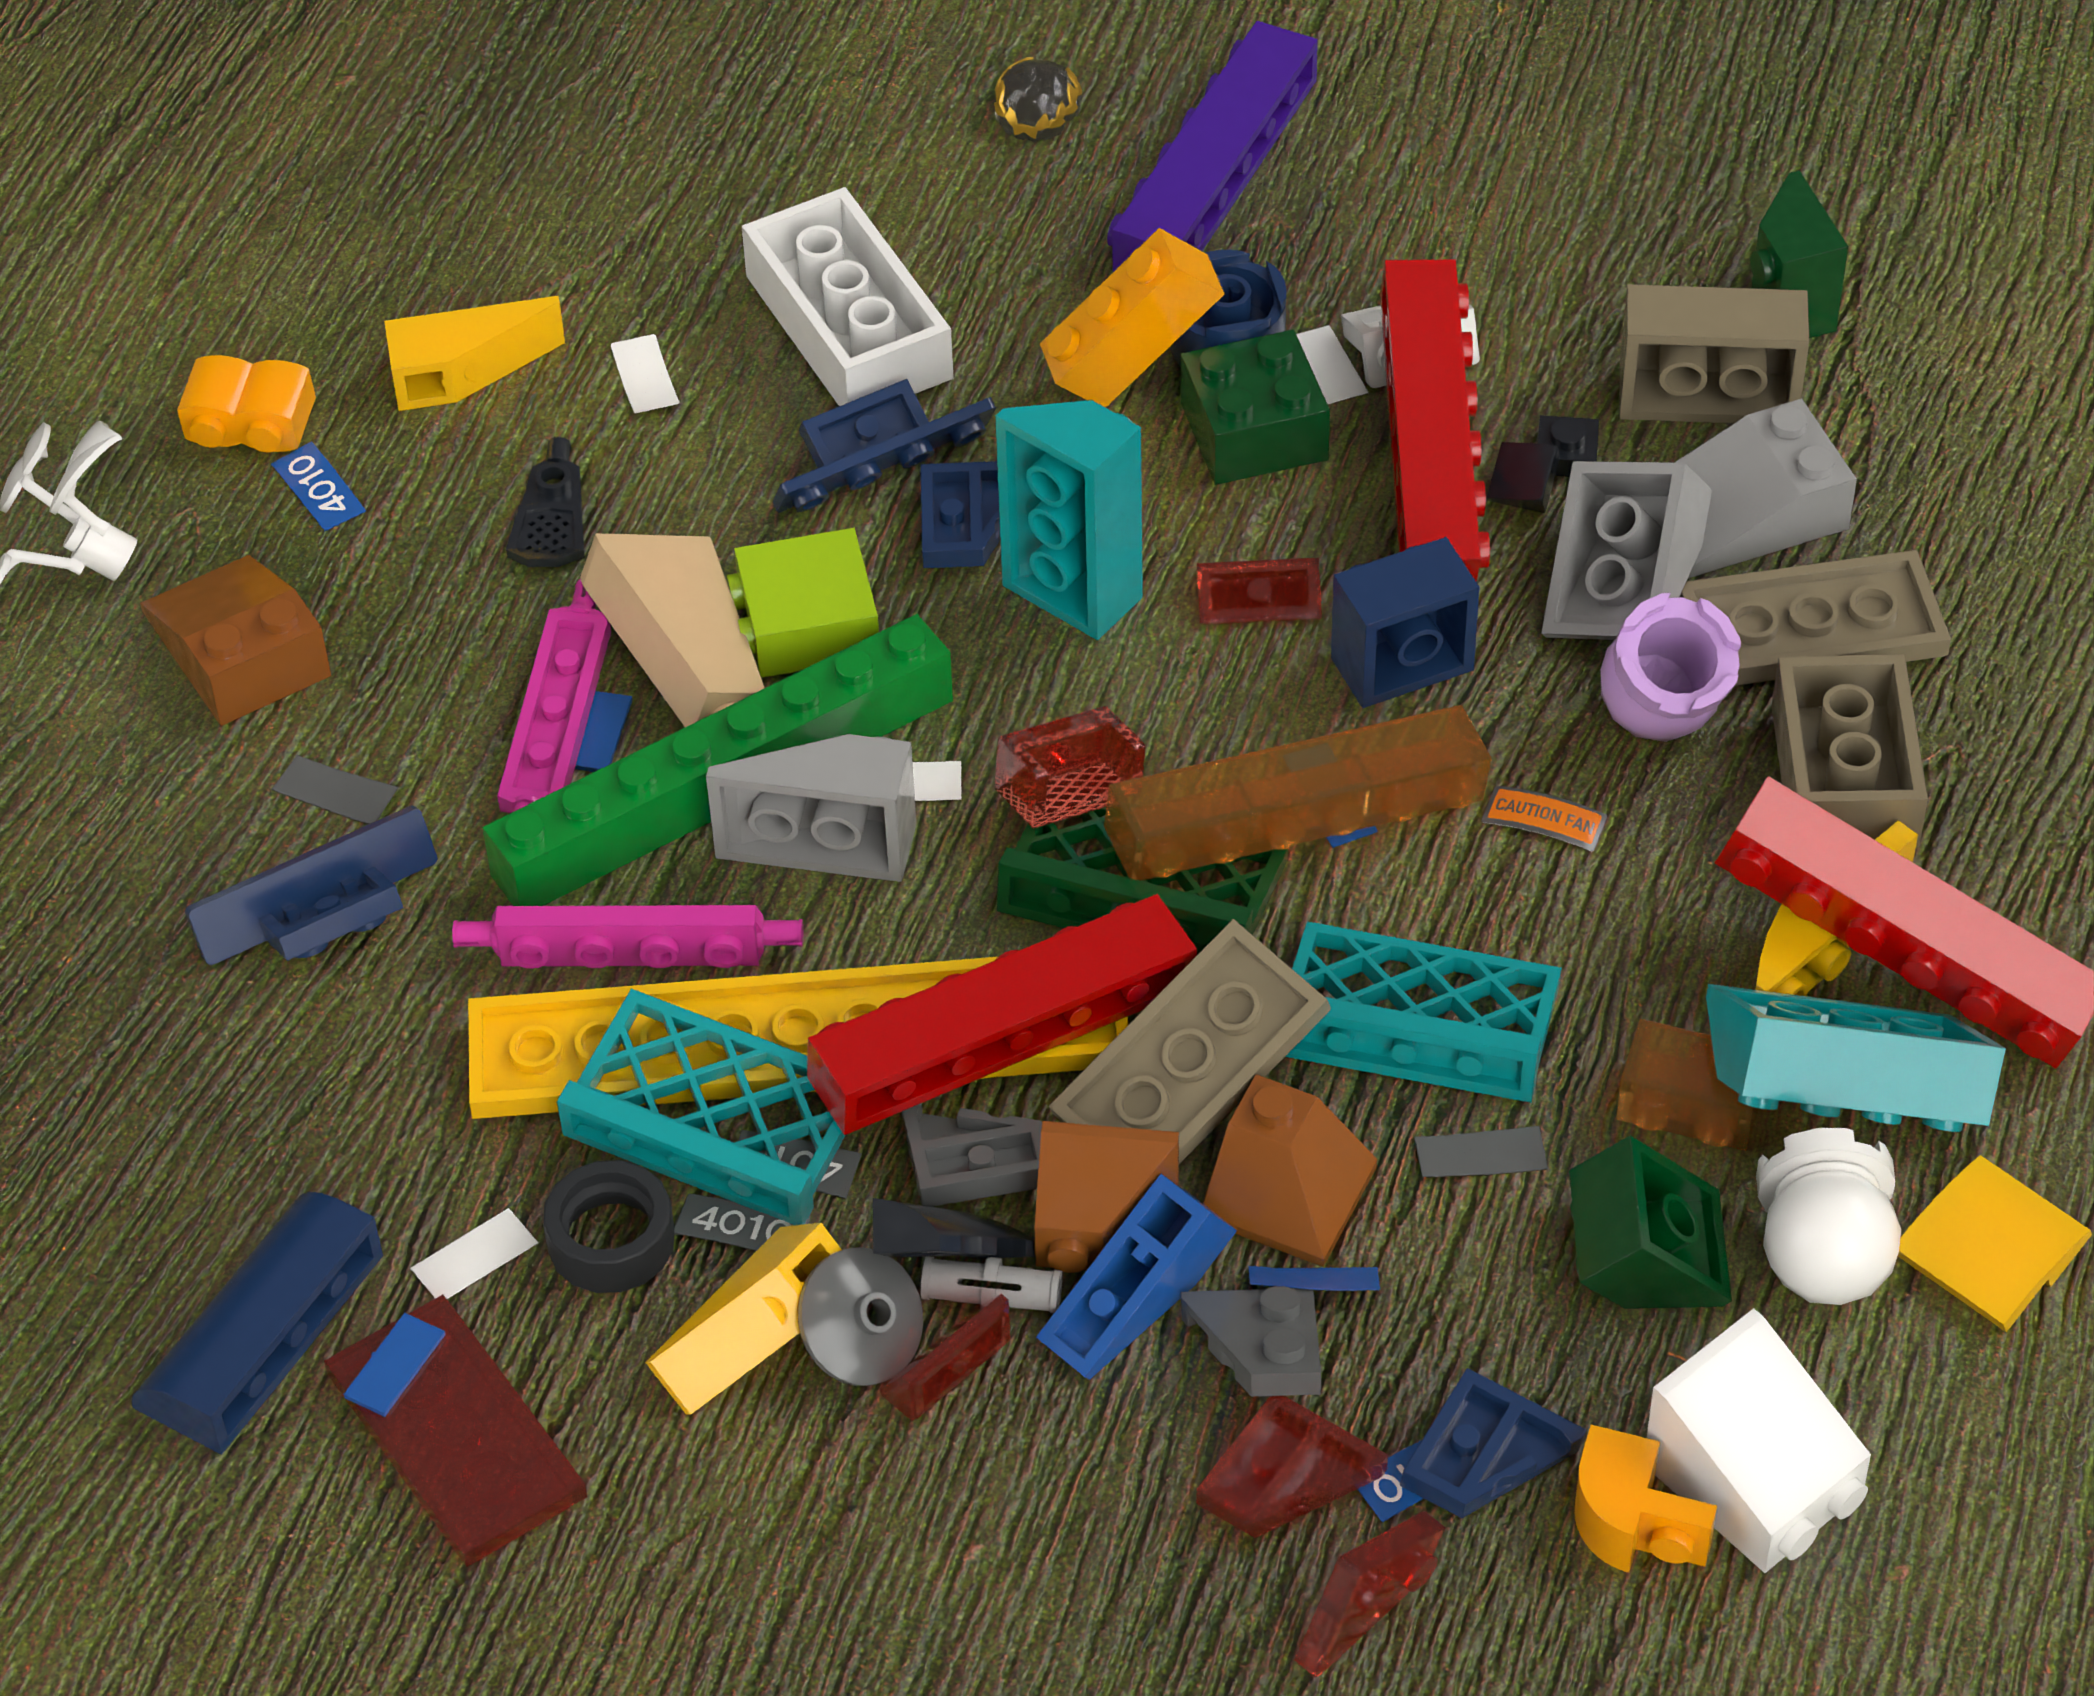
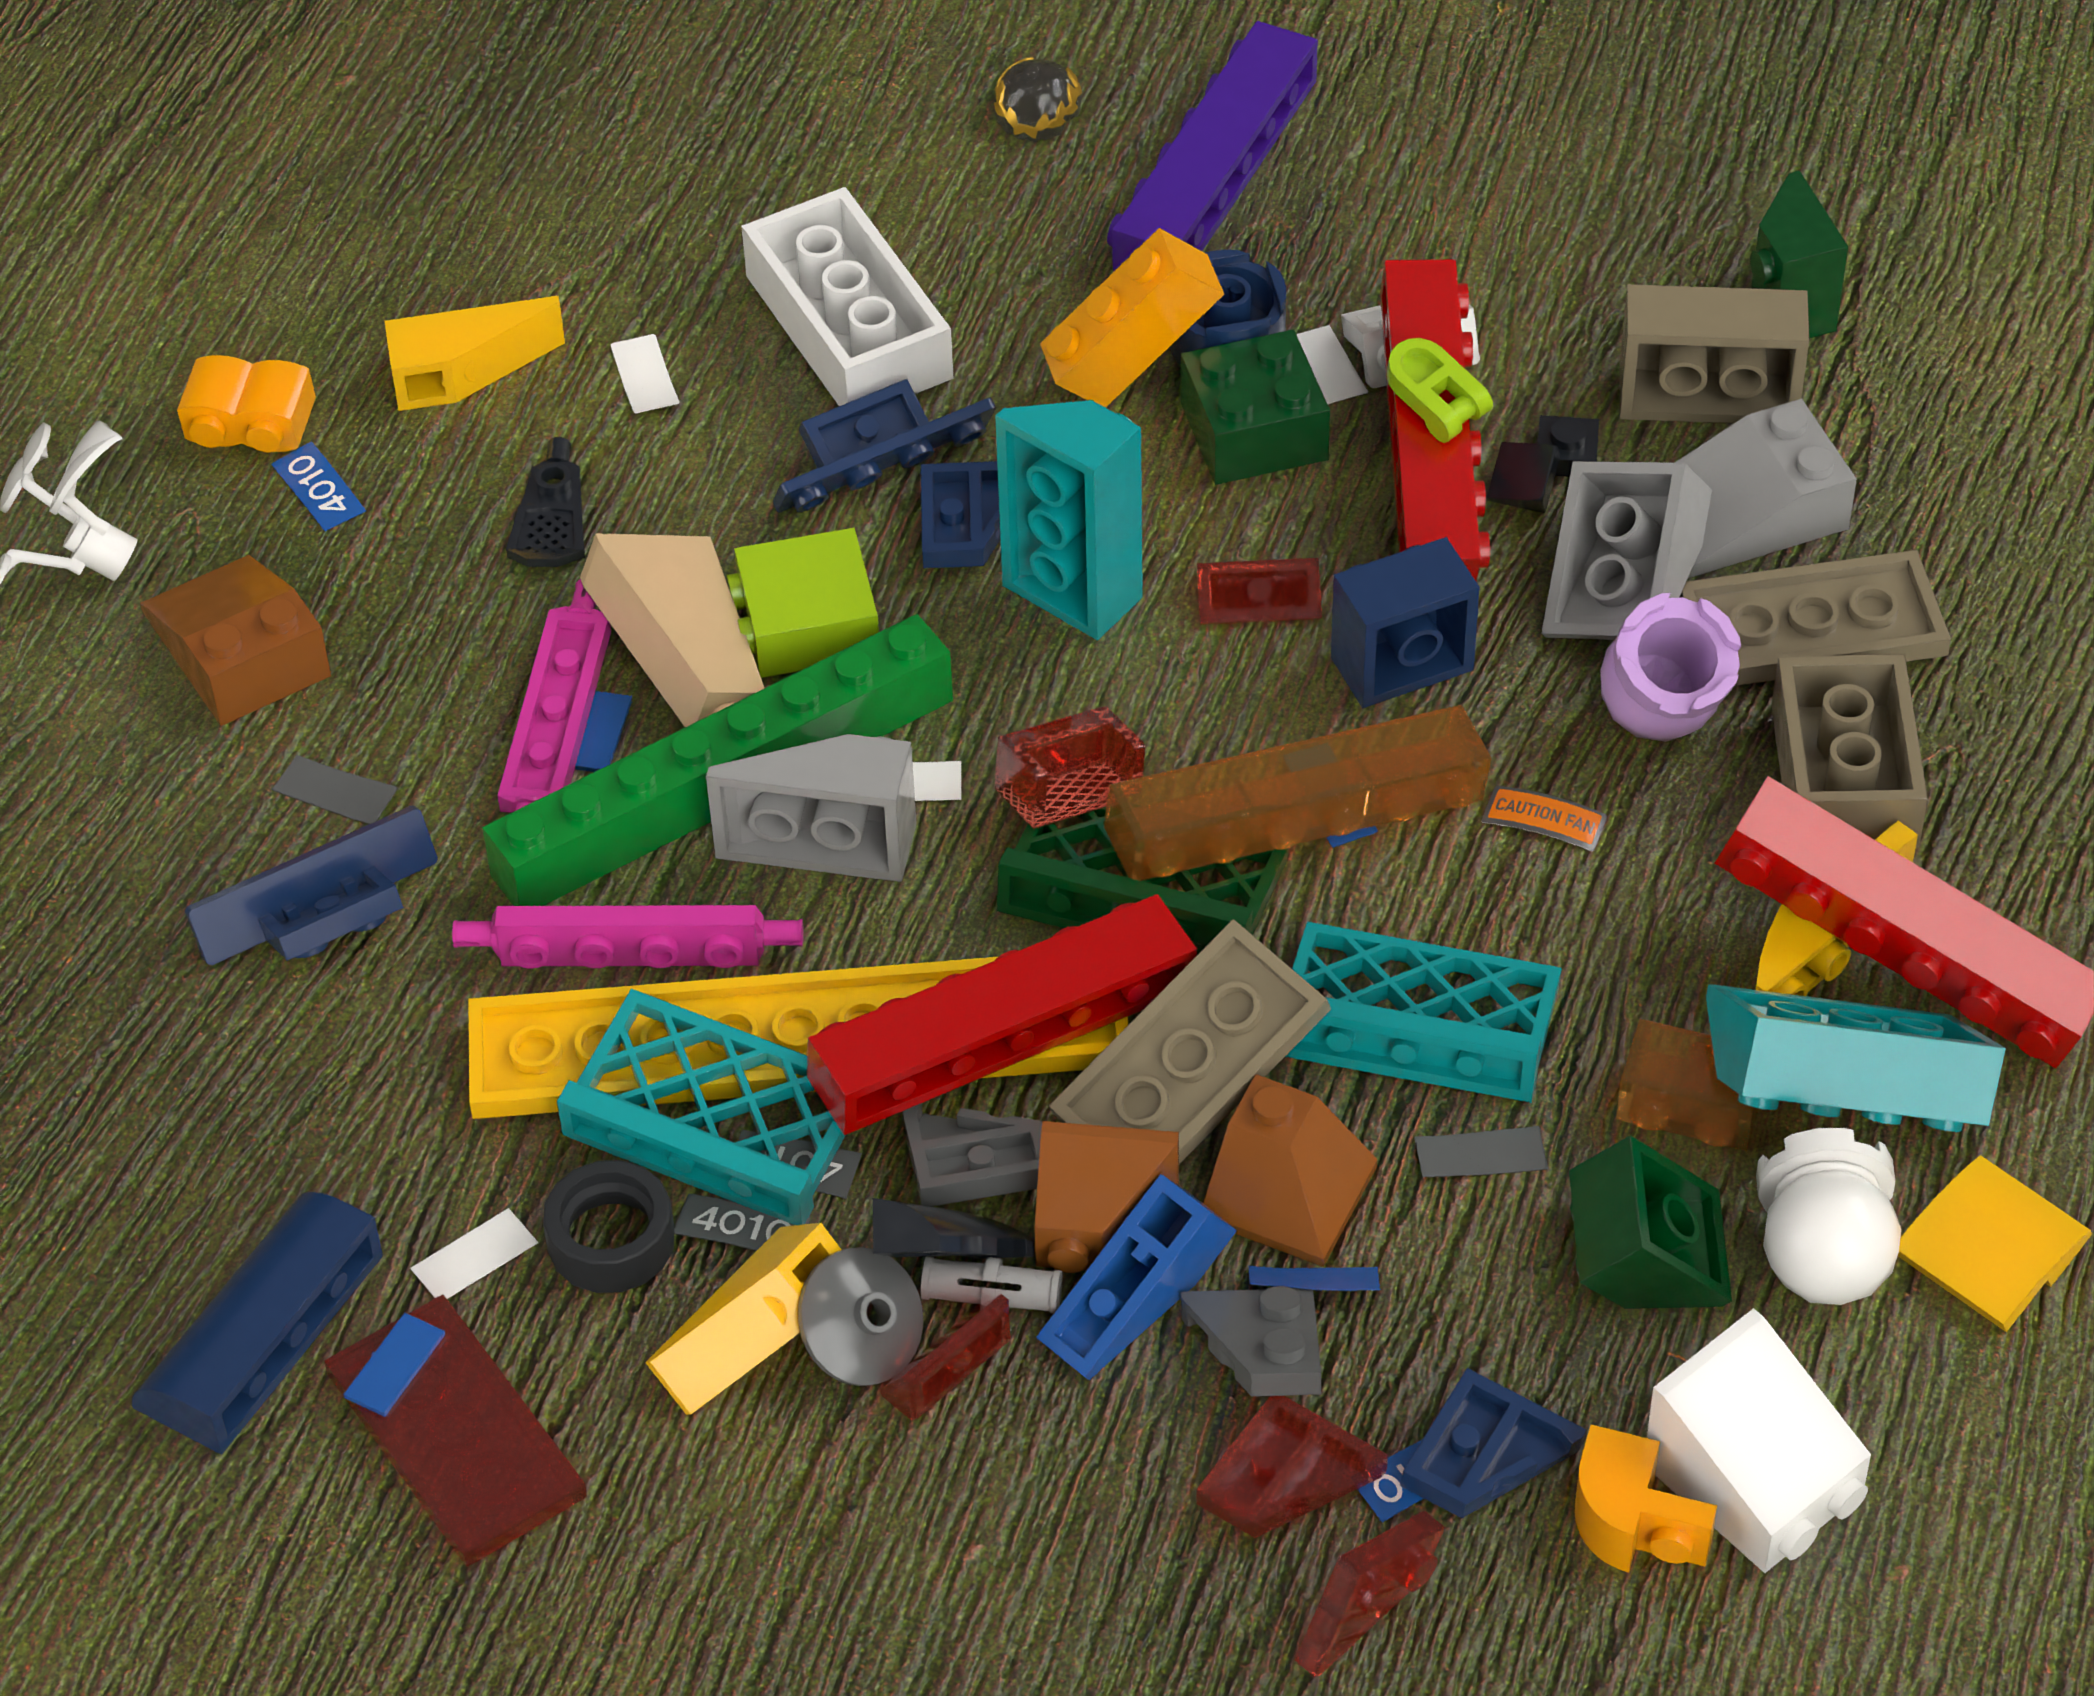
(1423, 370): none -> lime plate

